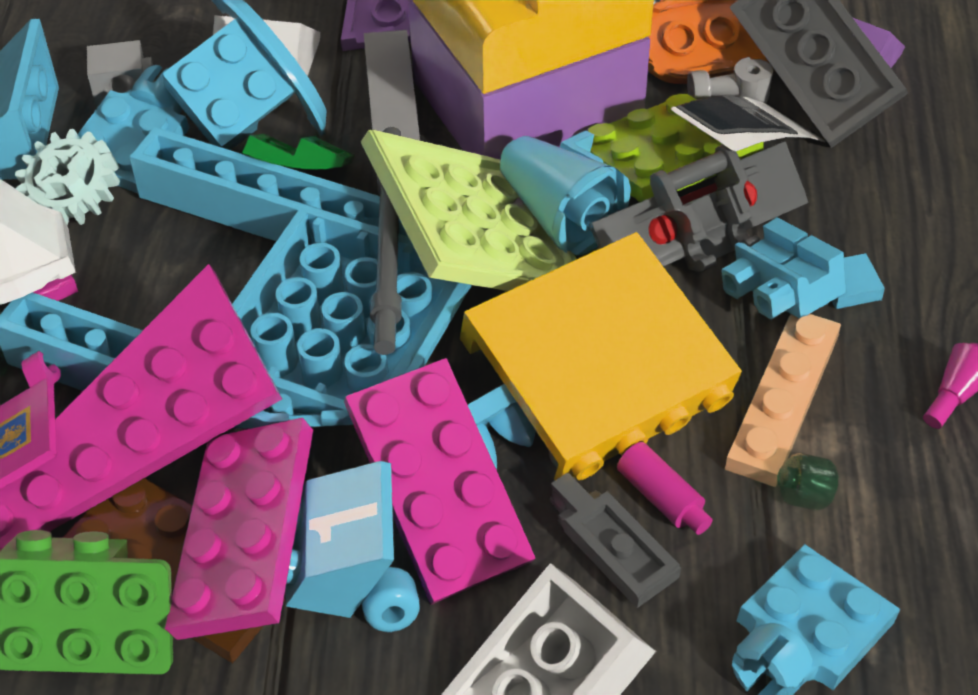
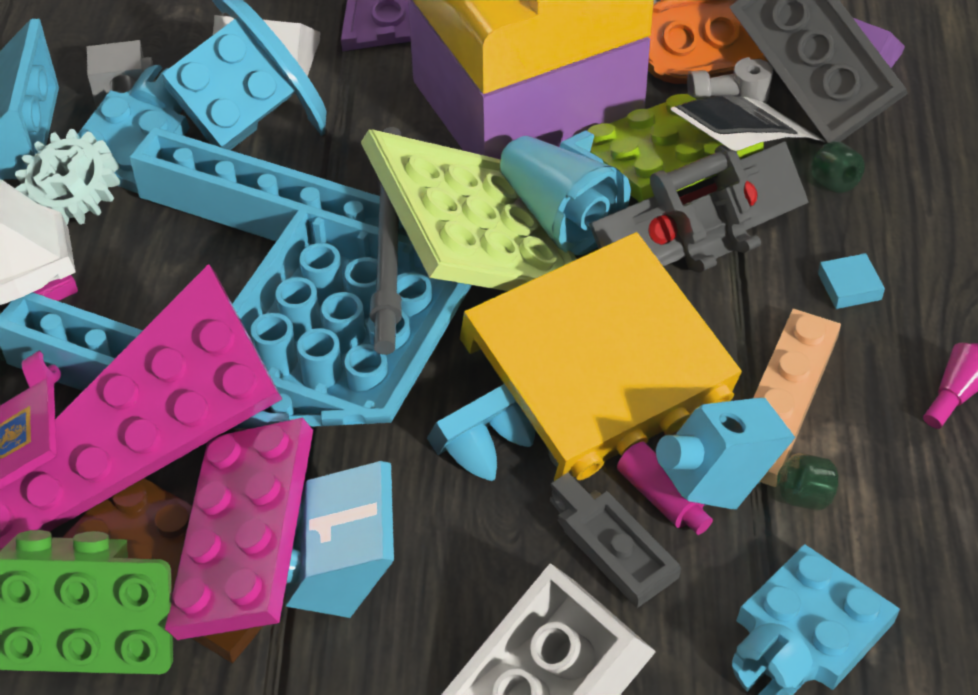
(310, 153): green slope -> none
(391, 83): light grey beam -> none
(392, 601): medium azure piece -> none
(442, 480): dark pink plate -> none
(724, 451): none -> medium azure torso
(786, 271): medium azure hips -> none
(838, 167): none -> clear green piece

